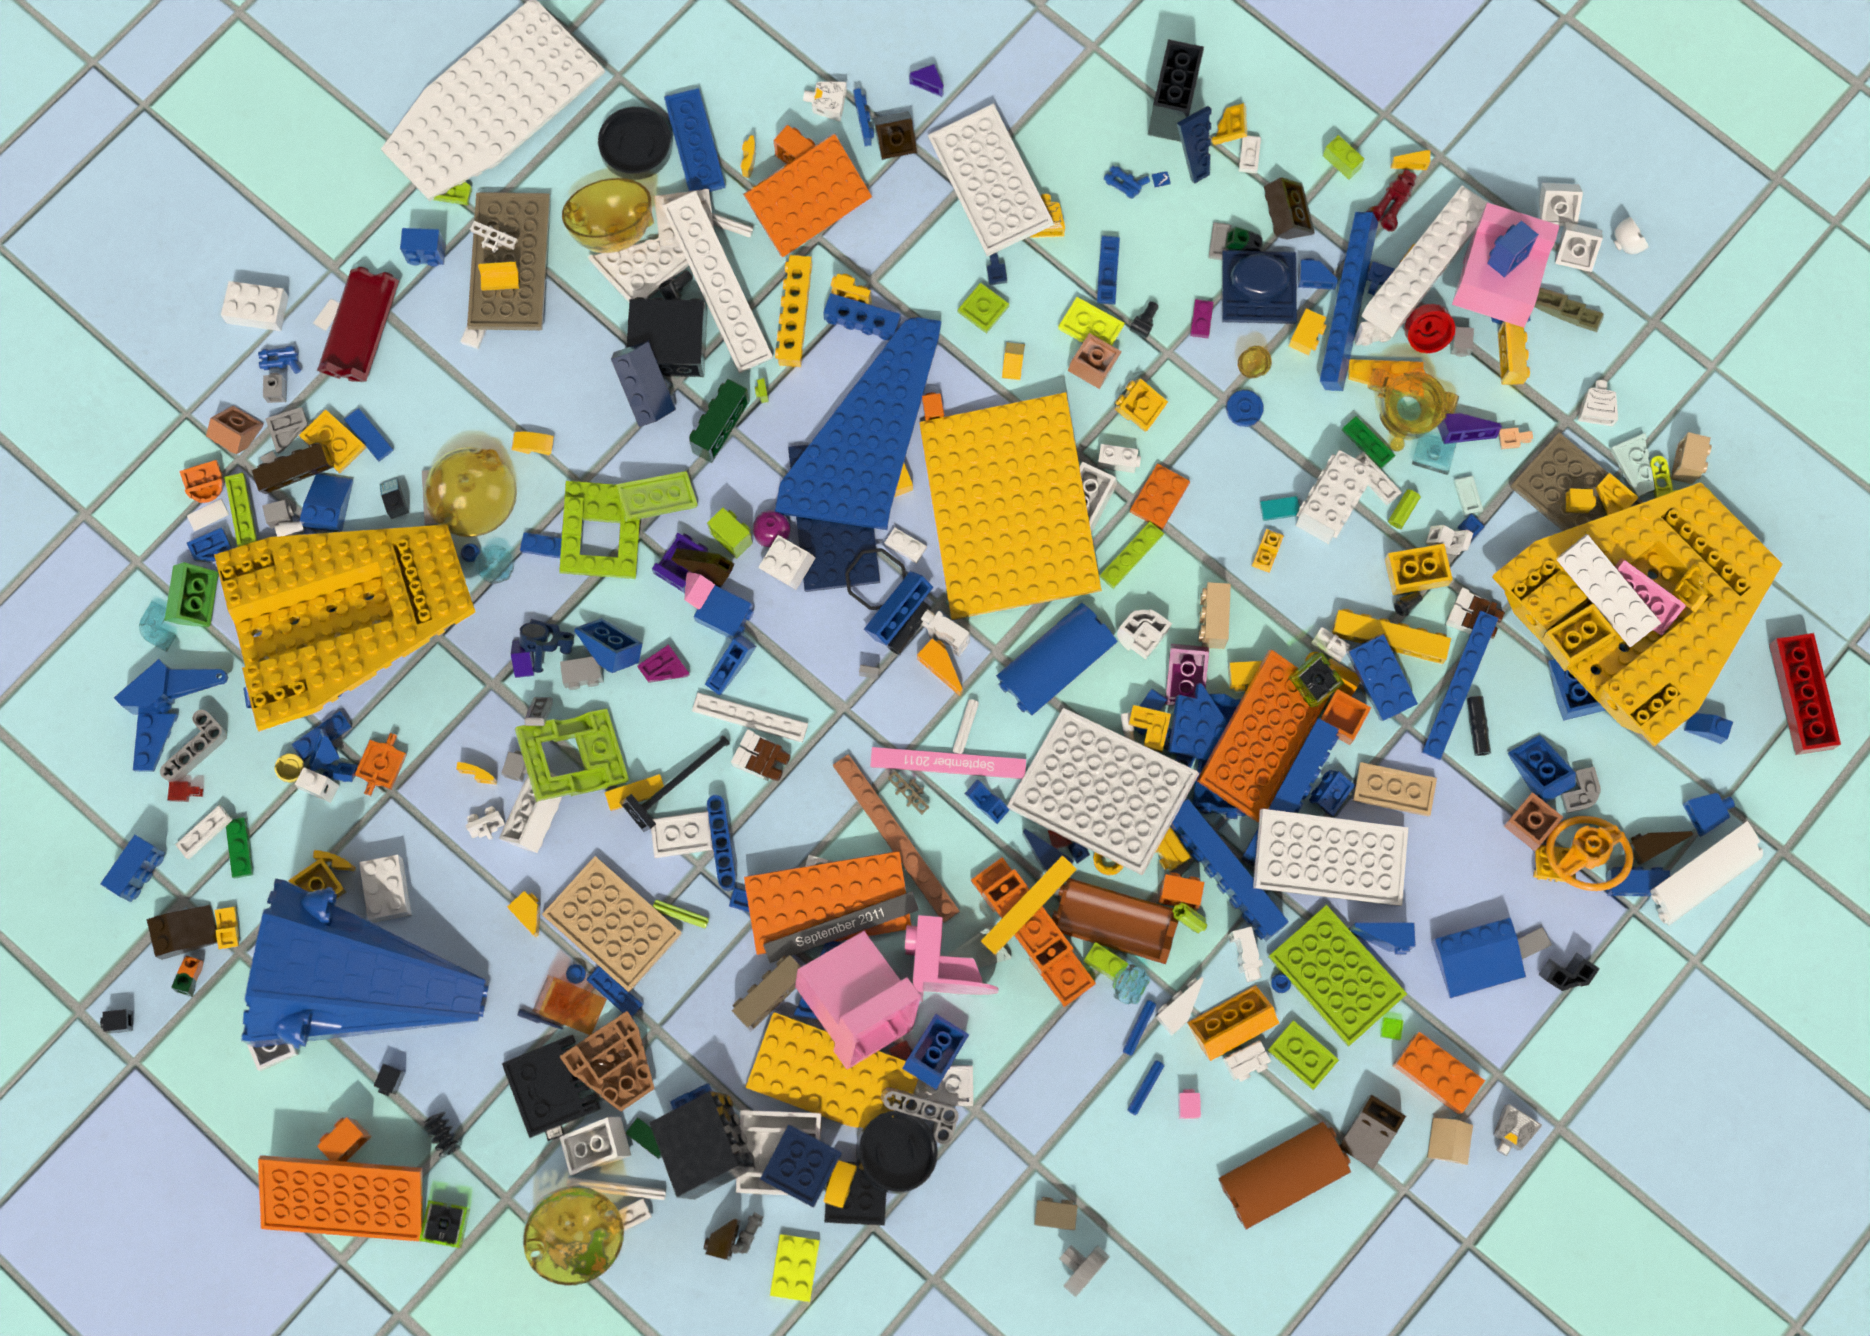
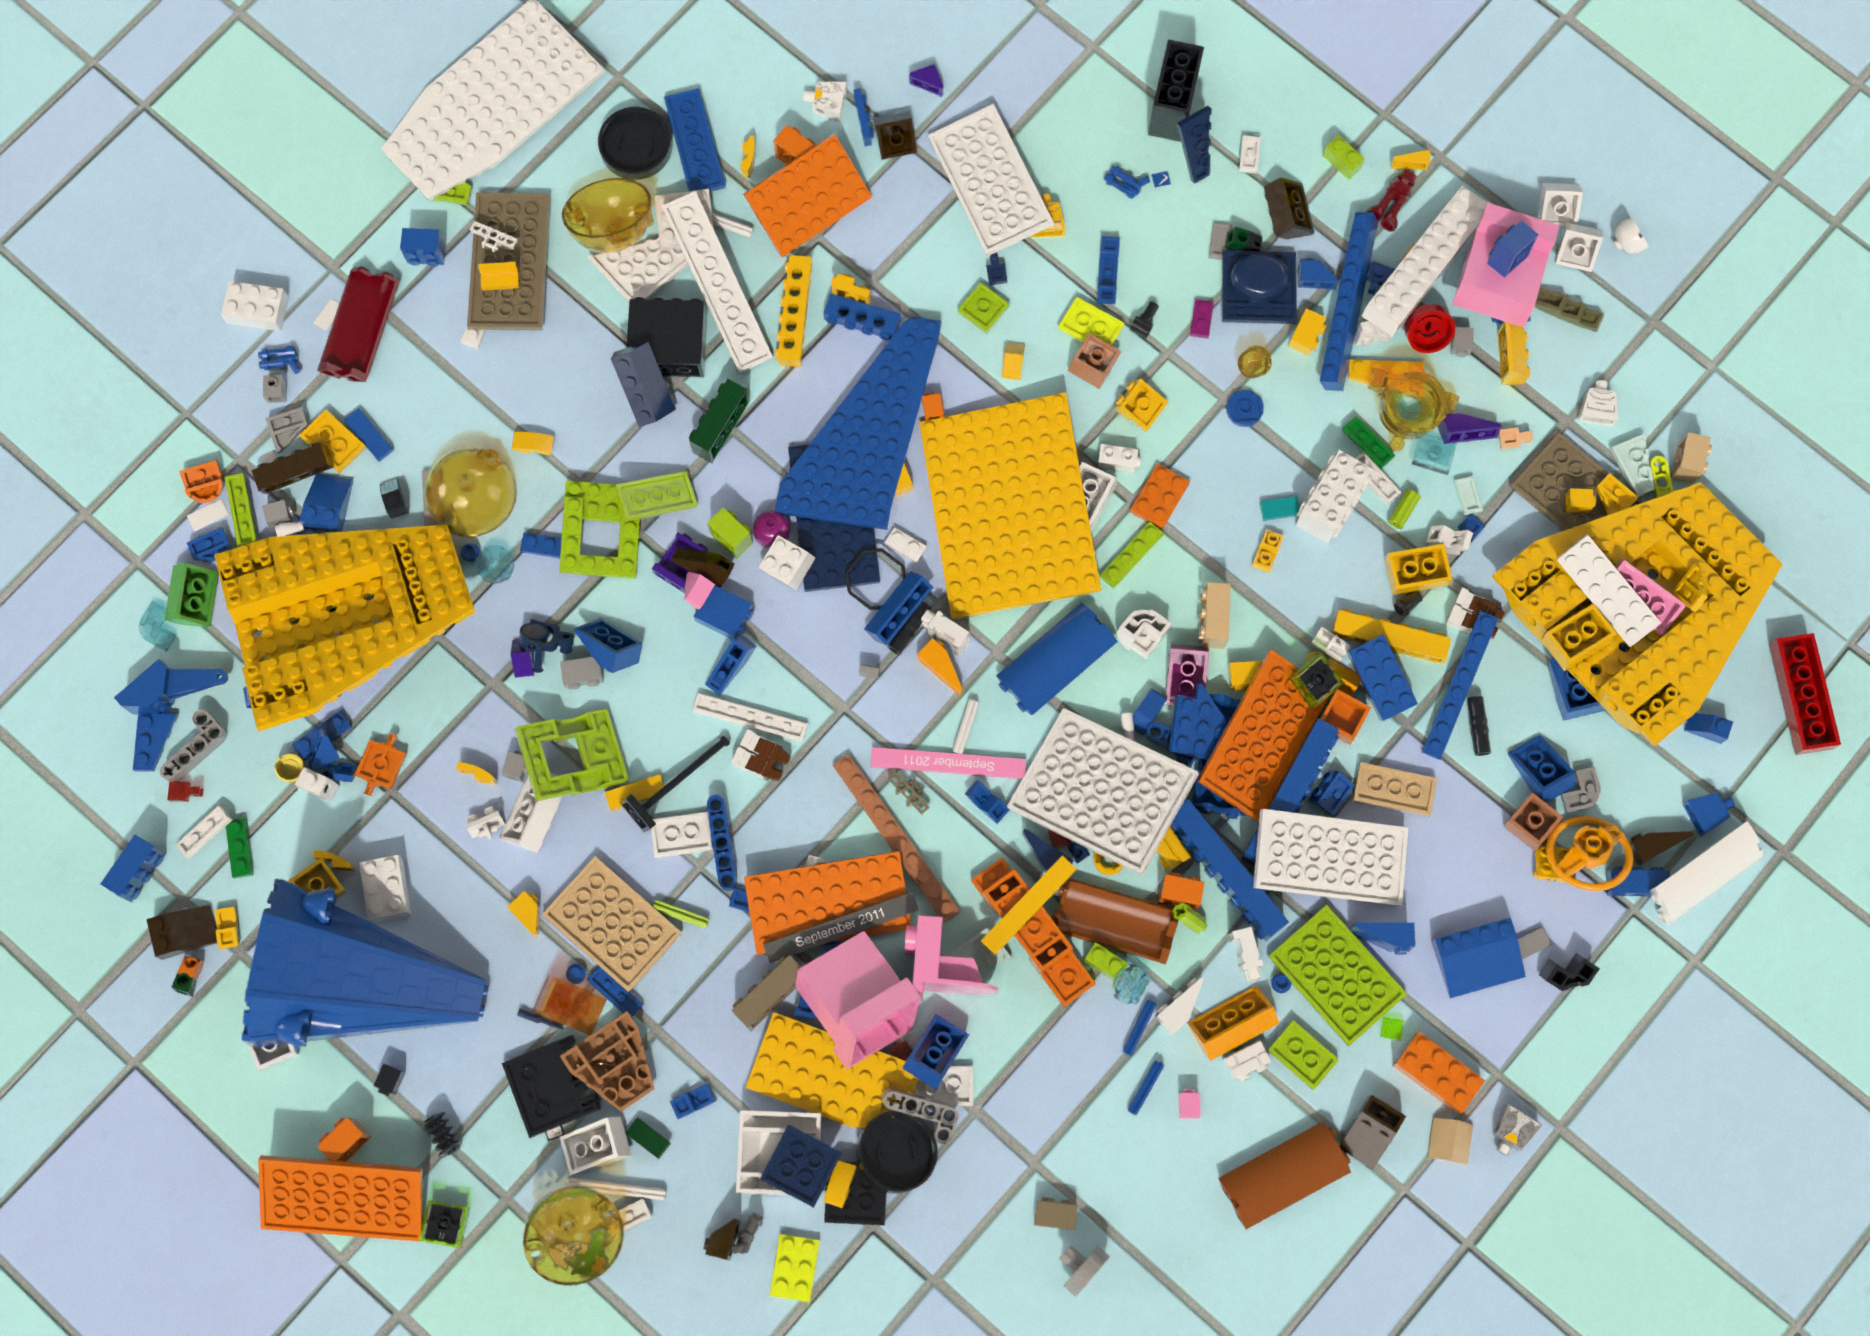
(117, 1021): black brick -> none
(233, 429): nougat slope -> none
(538, 711): light grey tile -> none
(663, 666): magenta wing -> none
(672, 287): black pin -> none
(702, 1145): black brick -> none
(761, 391): lime plate -> none
(1155, 723): yellow plate -> none
(1232, 126): yellow wing -> none

